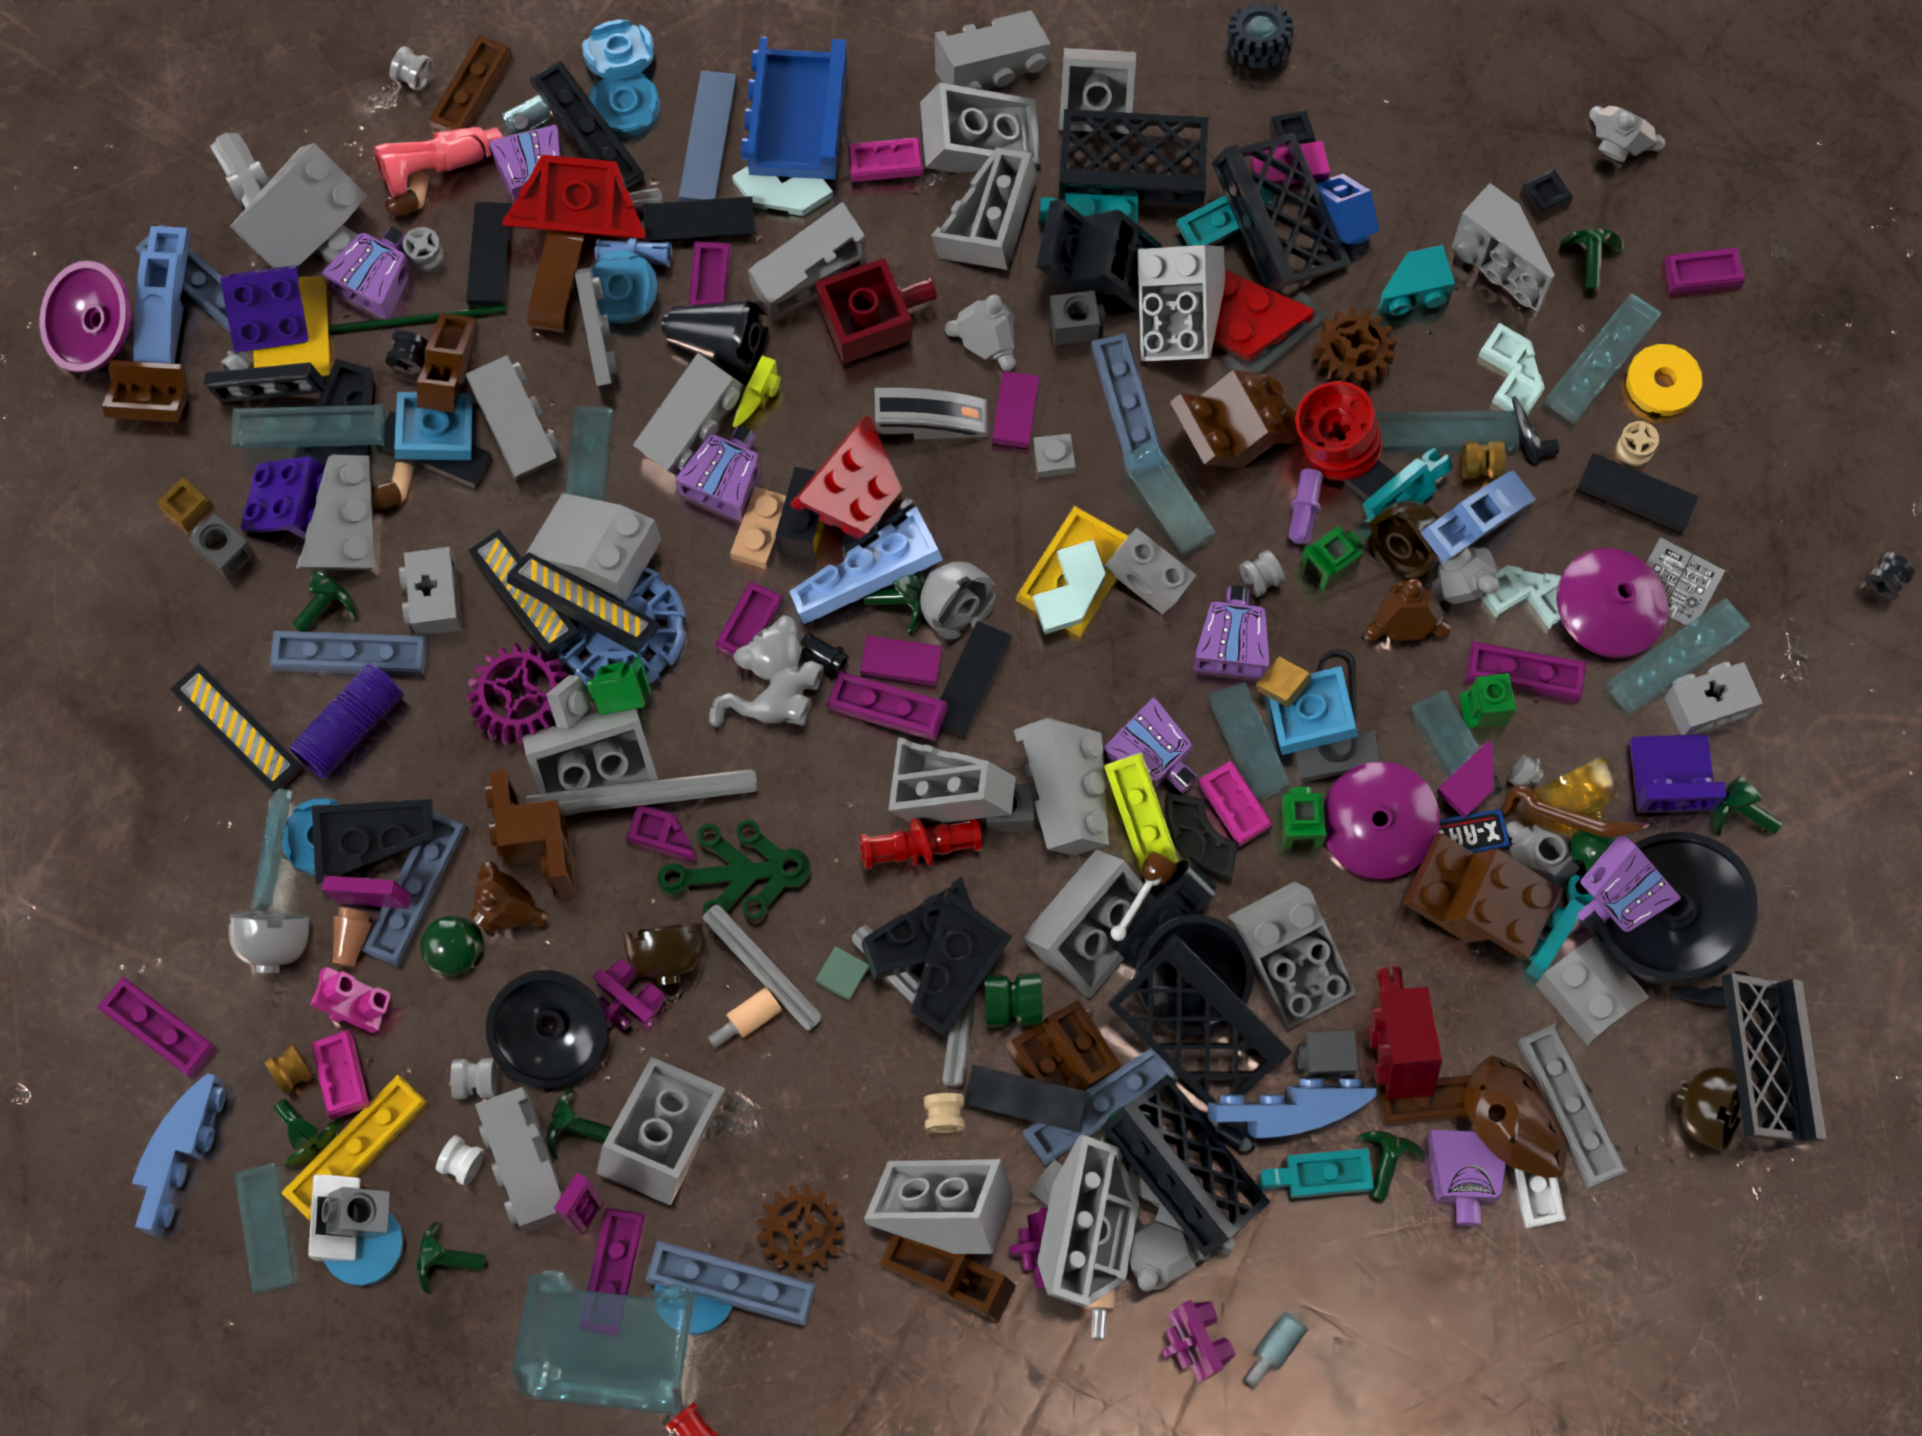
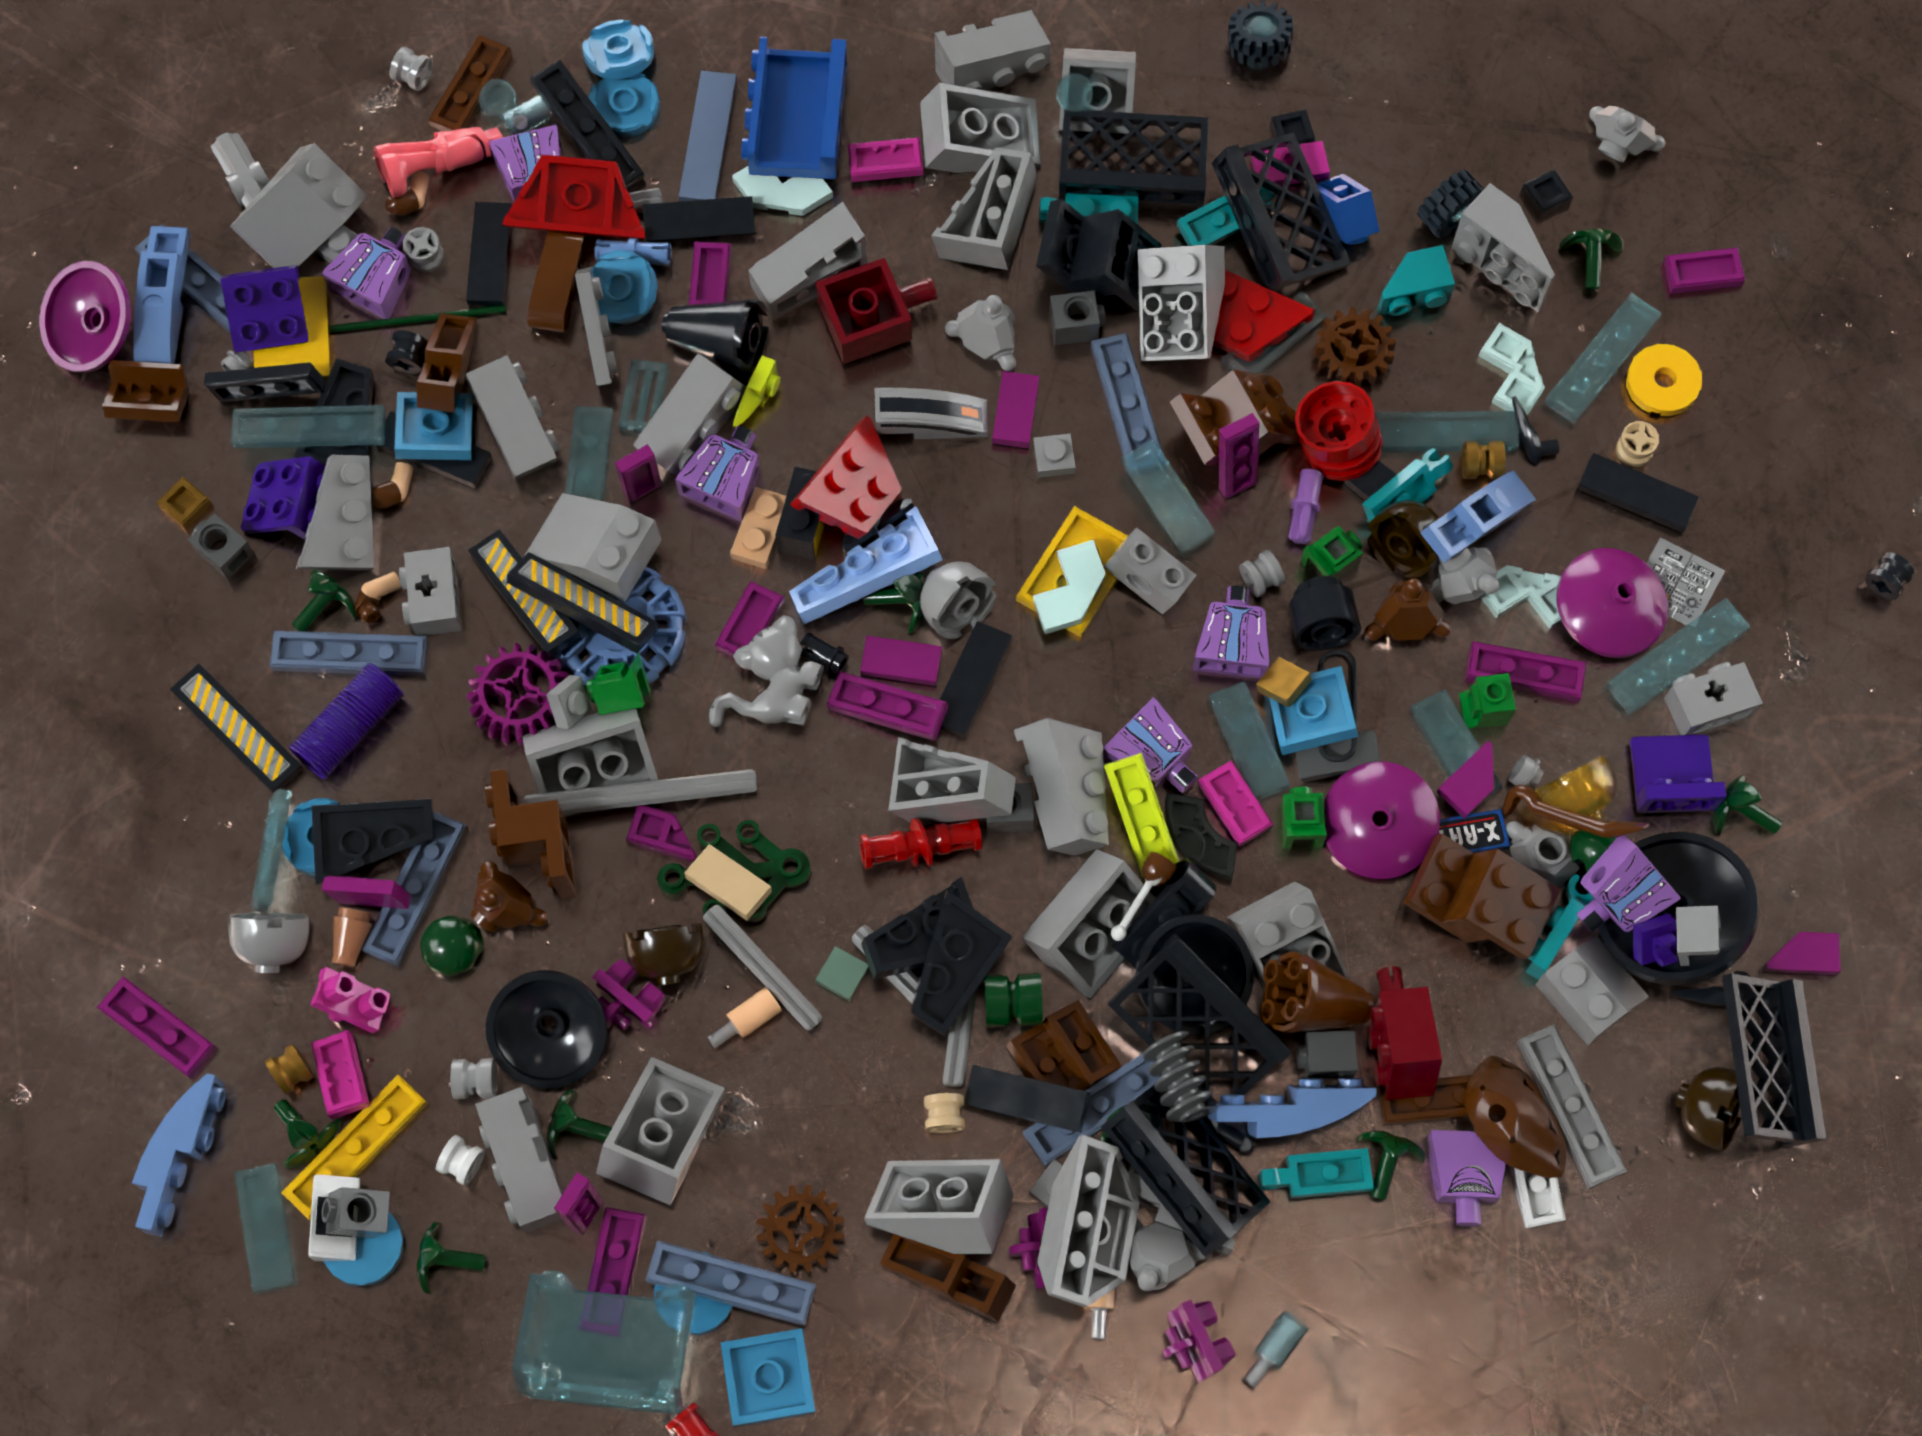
(371, 593): none -> arm
(497, 97): none -> clear light blue tile
(638, 473): none -> magenta tile
(649, 367): none -> clear light blue tile
(728, 882): none -> tan tile
(767, 1377): none -> dark azure tile
(1074, 92): none -> clear light blue tile
(1177, 1079): none -> dark grey piece
(1238, 456): none -> magenta tile
(1311, 996): none -> reddish brown cone
(1324, 614): none -> black piece
(1447, 203): none -> black wheel
(1655, 941): none -> dark purple tile
(1697, 931): none -> light grey panel
(1808, 955): none -> magenta tile

